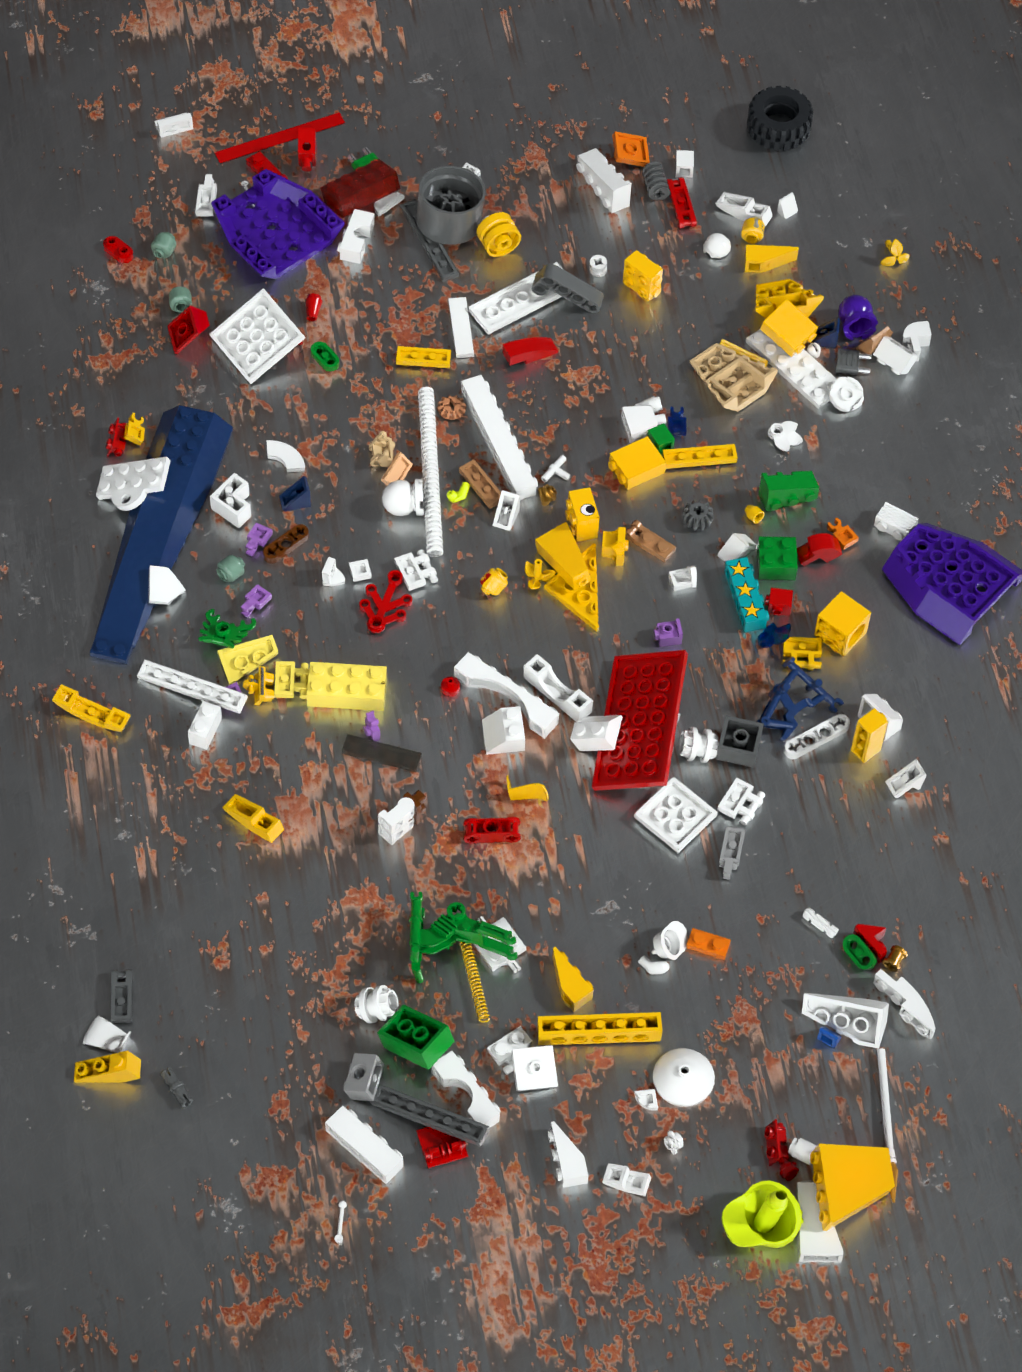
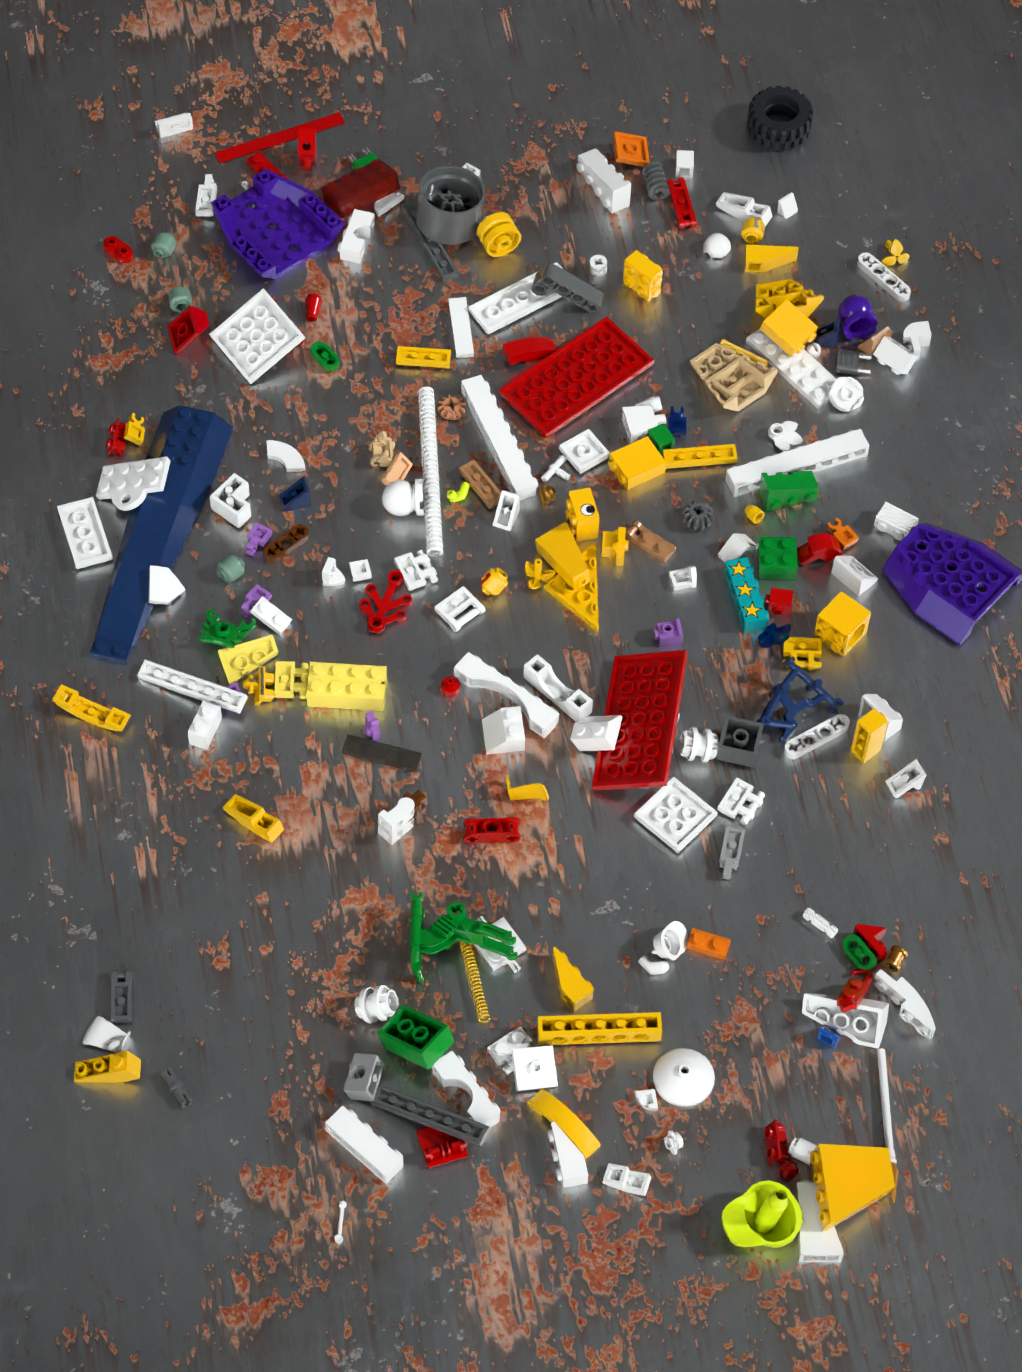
(84, 533): none -> white plate
(270, 615): none -> white plate
(455, 605): none -> white plate
(568, 1122): none -> yellow slope
(576, 377): none -> red plate
(584, 451): none -> white plate
(811, 457): none -> white brick
(853, 574): none -> white slope
(854, 990): none -> red plate
(881, 279): none -> white beam

